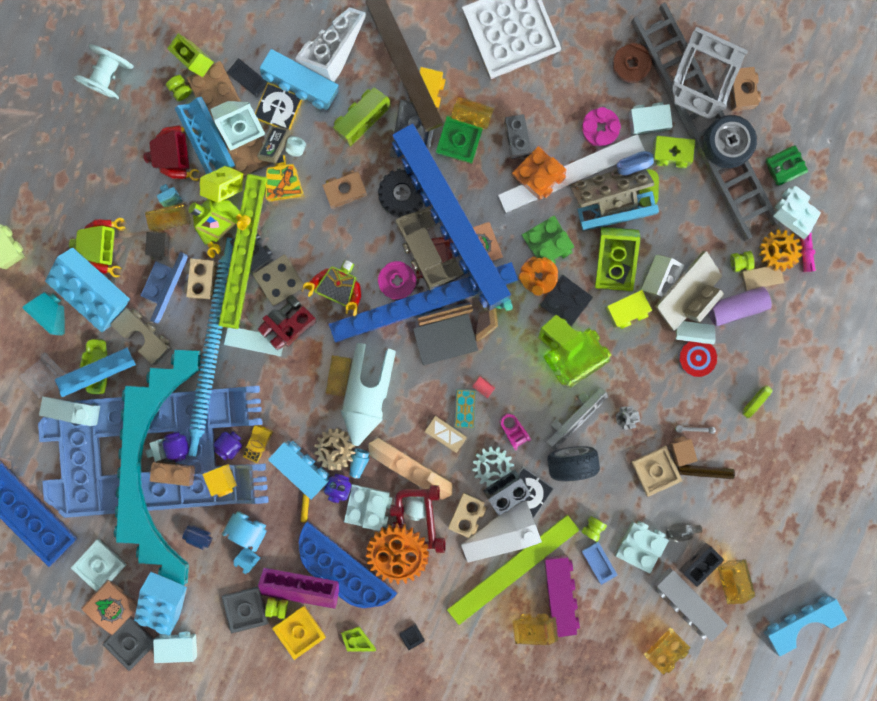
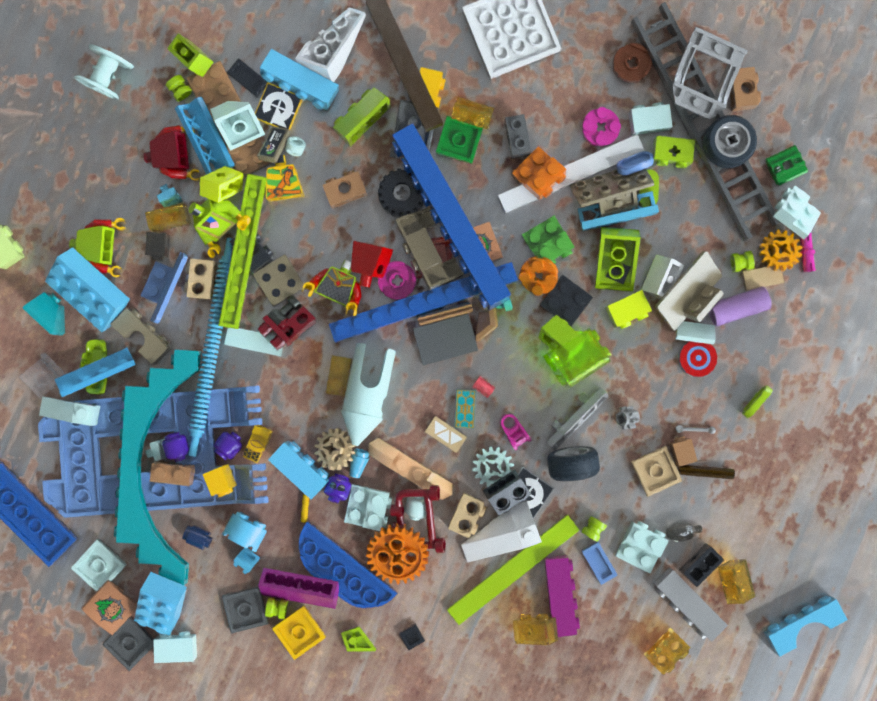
(369, 261): none -> red torso

